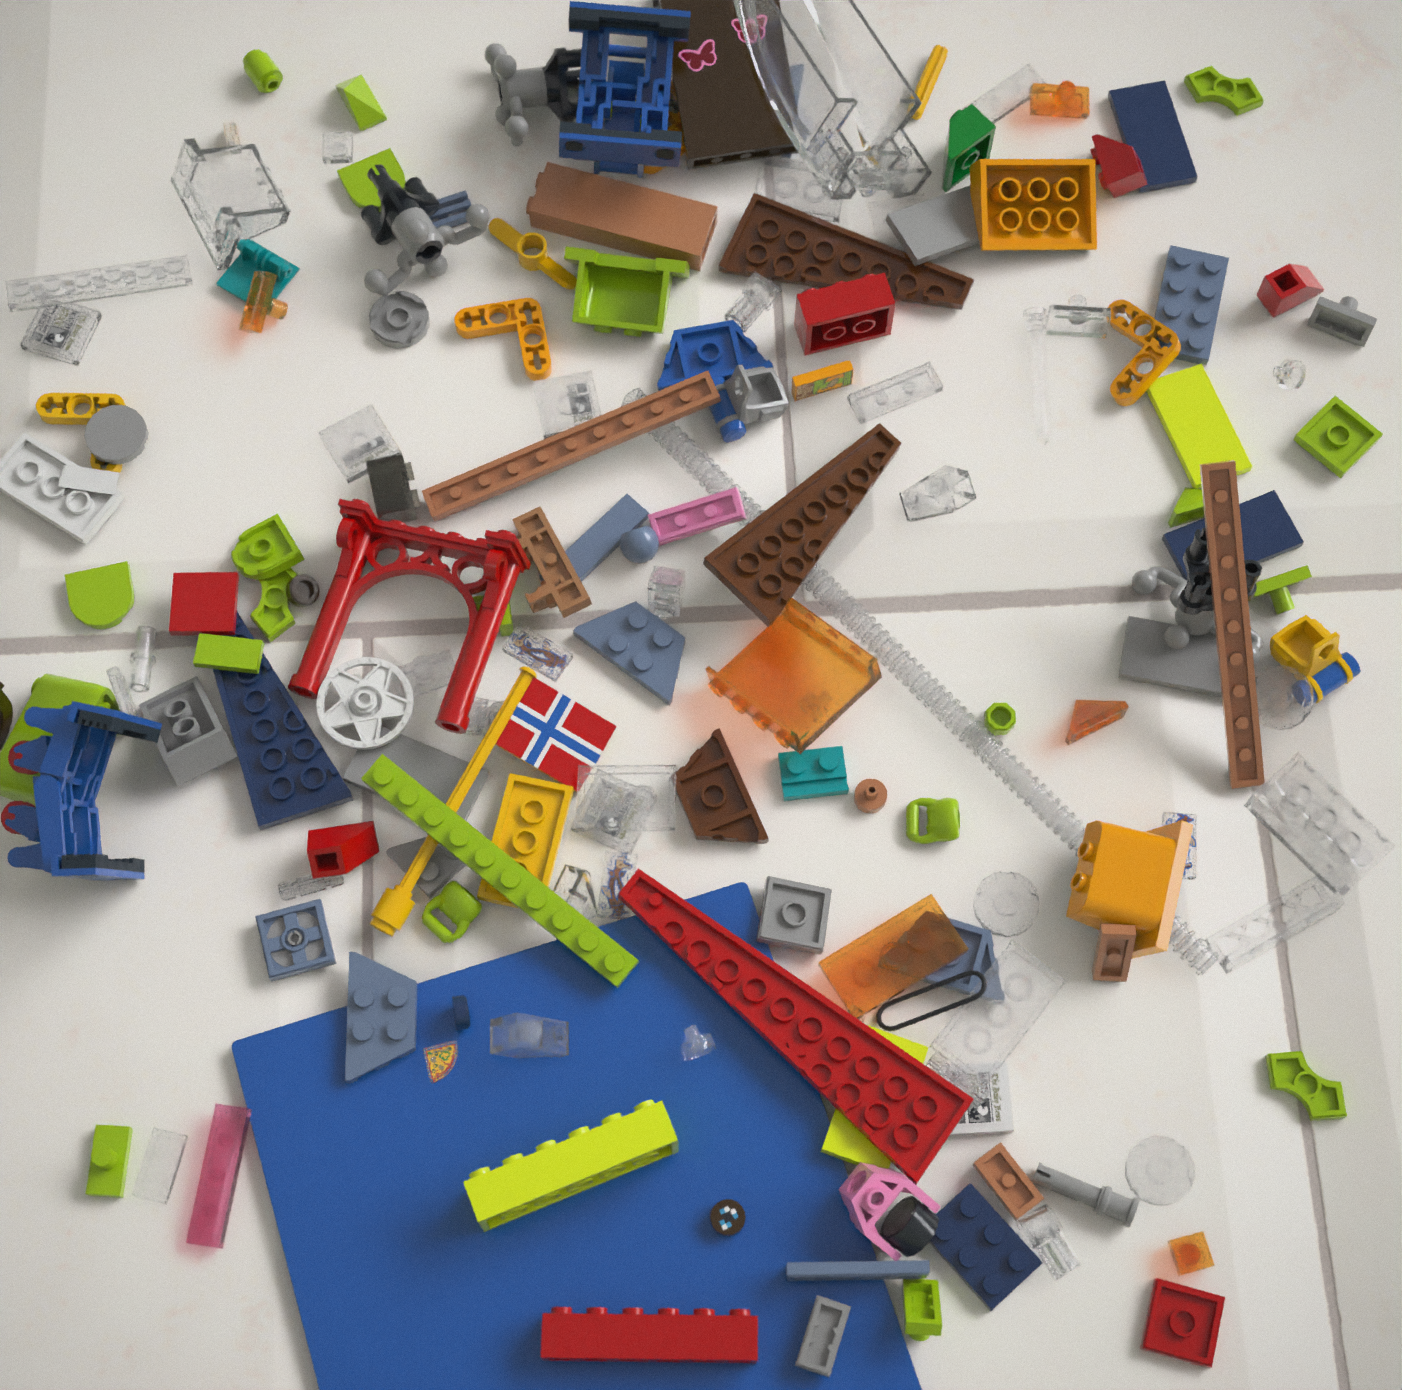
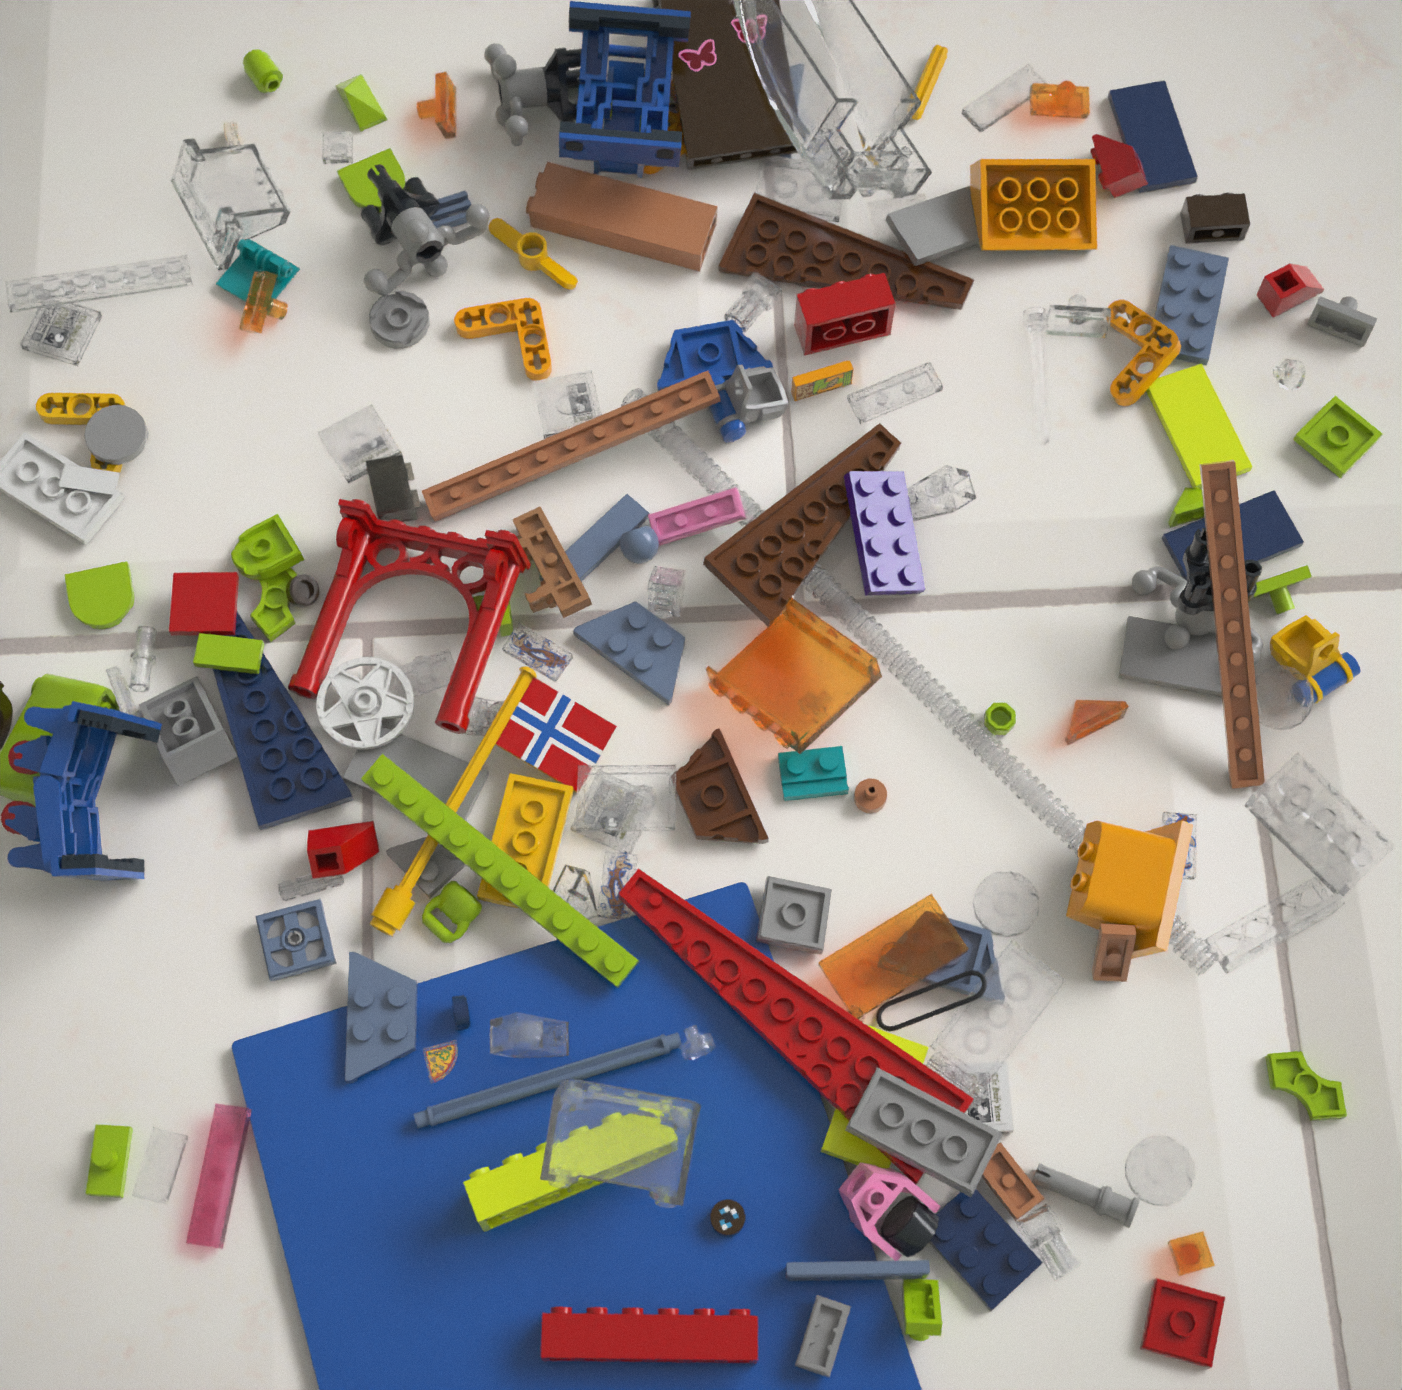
(442, 106): none -> clear orange tile
(547, 1080): none -> sand blue piece
(621, 1139): none -> clear windscreen
(623, 291): lime windscreen -> none
(884, 533): none -> plate
(924, 1132): none -> light grey tile
(942, 820): lime piece -> none
(967, 141): green slope -> none
(1211, 86): lime tile -> none
(1215, 218): none -> dark brown brick

